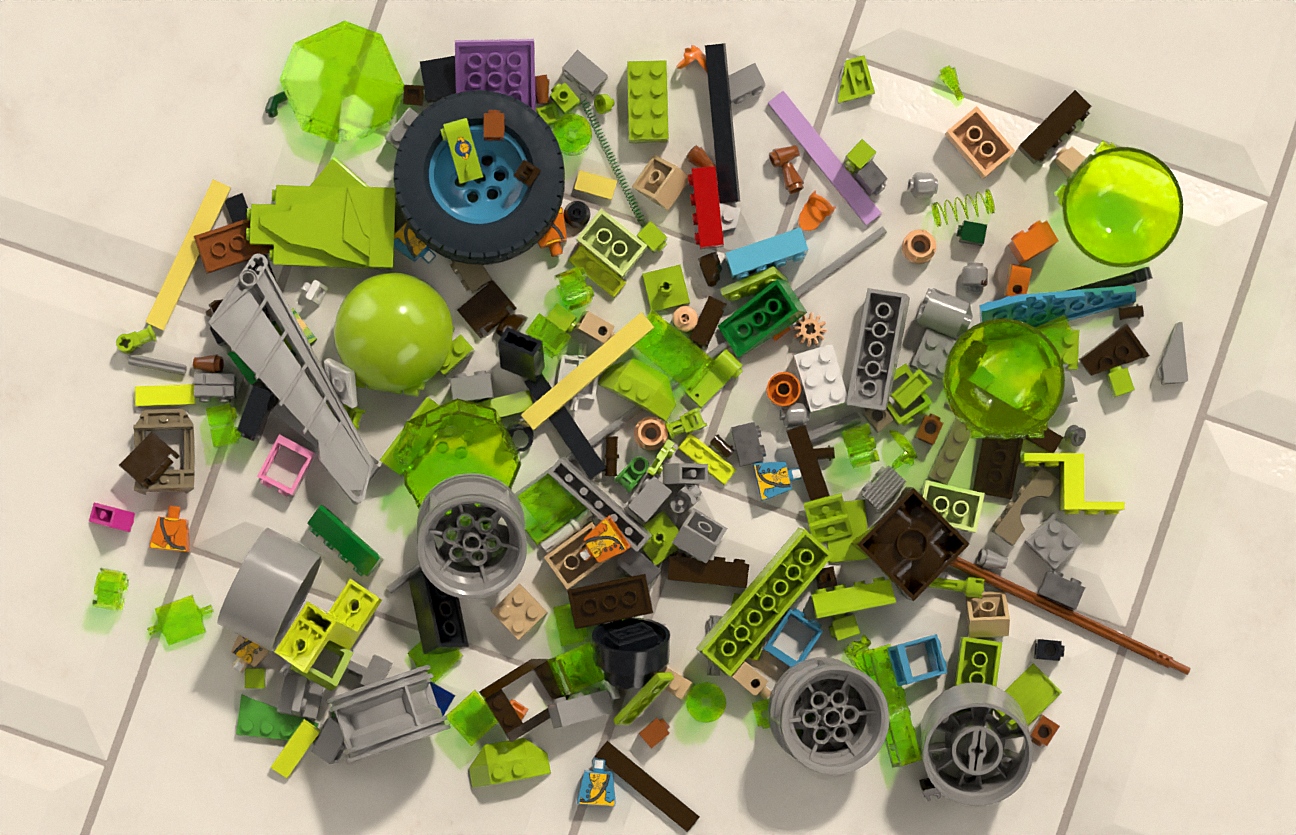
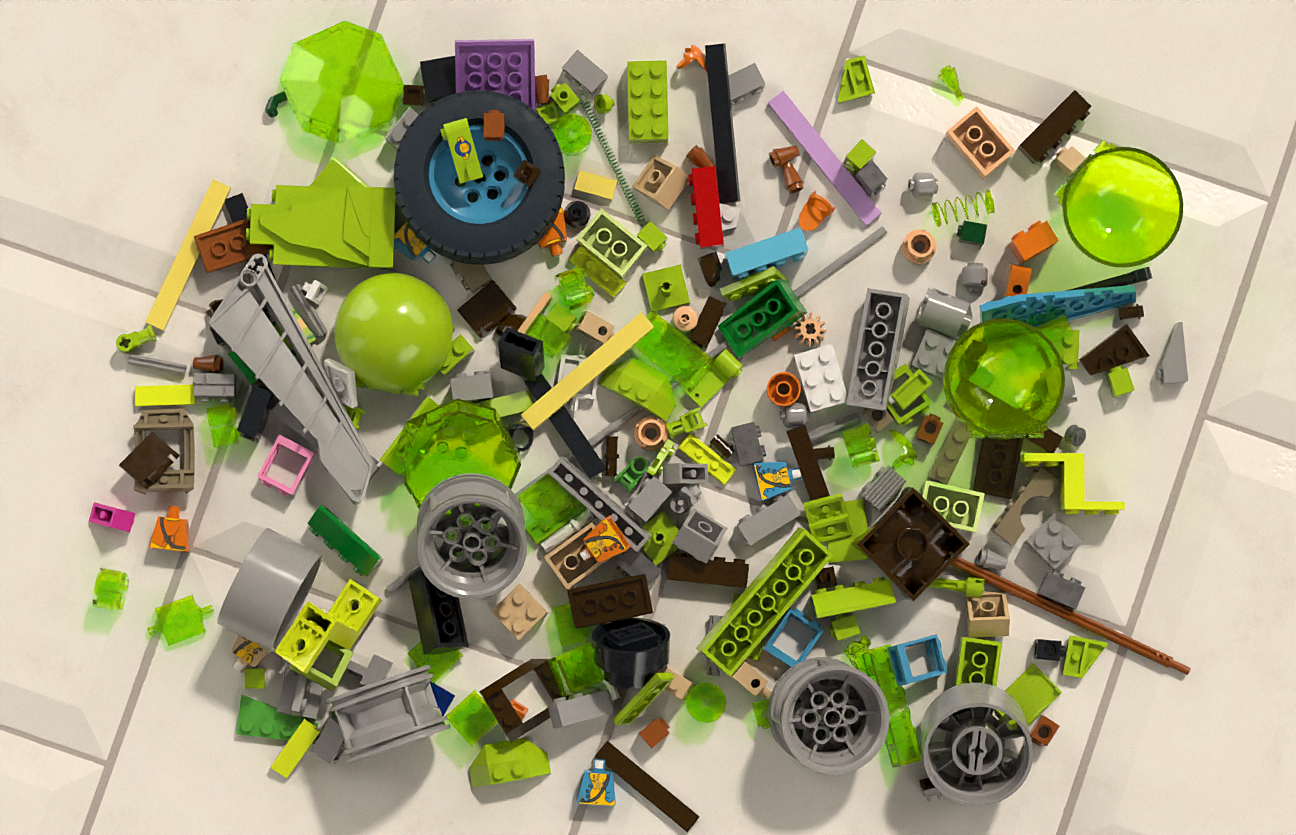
(309, 310): none -> light grey axle
(539, 308): none -> light nougat tile
(768, 519): none -> light grey brick
(1081, 655): none -> lime wing

